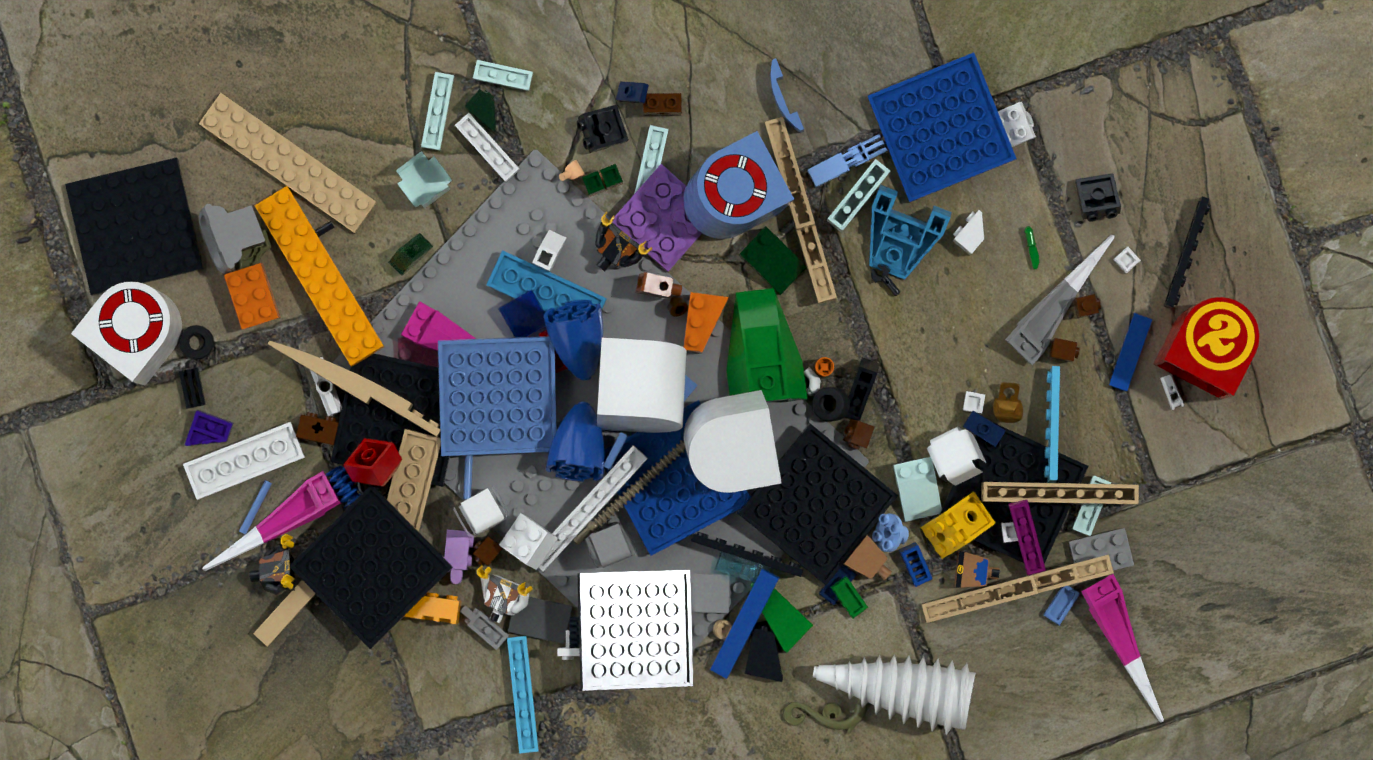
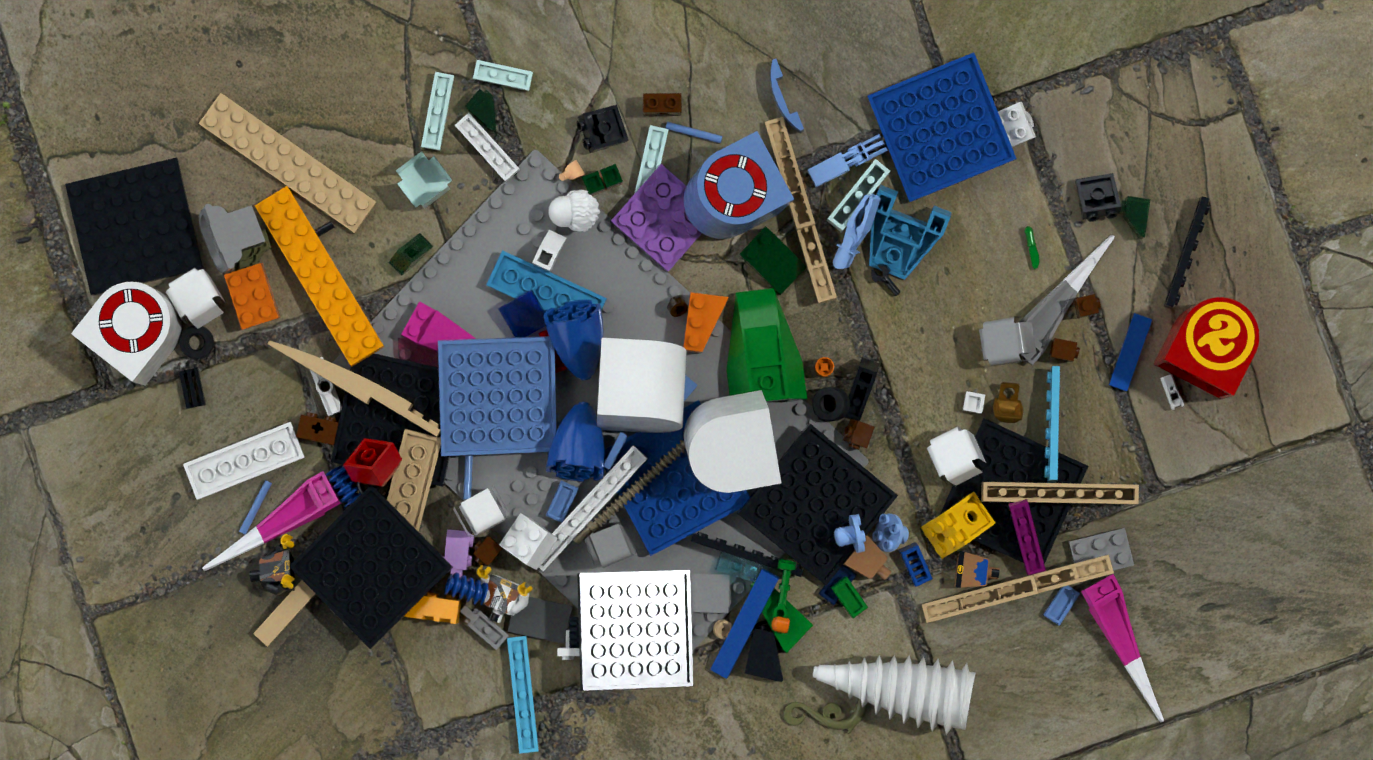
(193, 296): none -> white piece
(208, 429): dark purple wing -> none
(466, 587): none -> blue piece
(562, 501): none -> medium blue tile
(575, 210): none -> white hair
(617, 246): torso -> none
(632, 92): dark blue plate -> none
(649, 285): torso -> none
(693, 132): none -> medium blue bar
(780, 624): none -> orange piece
(787, 566): none -> green piece
(814, 381): white arm -> none
(851, 534): none -> light blue plate
(856, 231): none -> light blue arm
(917, 488): light aqua slope -> none
(972, 234): white slope -> none
(984, 428): dark blue plate -> none
(1005, 340): none -> light grey piece
(1008, 532): white plate -> none
(1088, 513): light aqua plate -> none
(1126, 259): white tile -> none
(1136, 213): none -> clear green slope

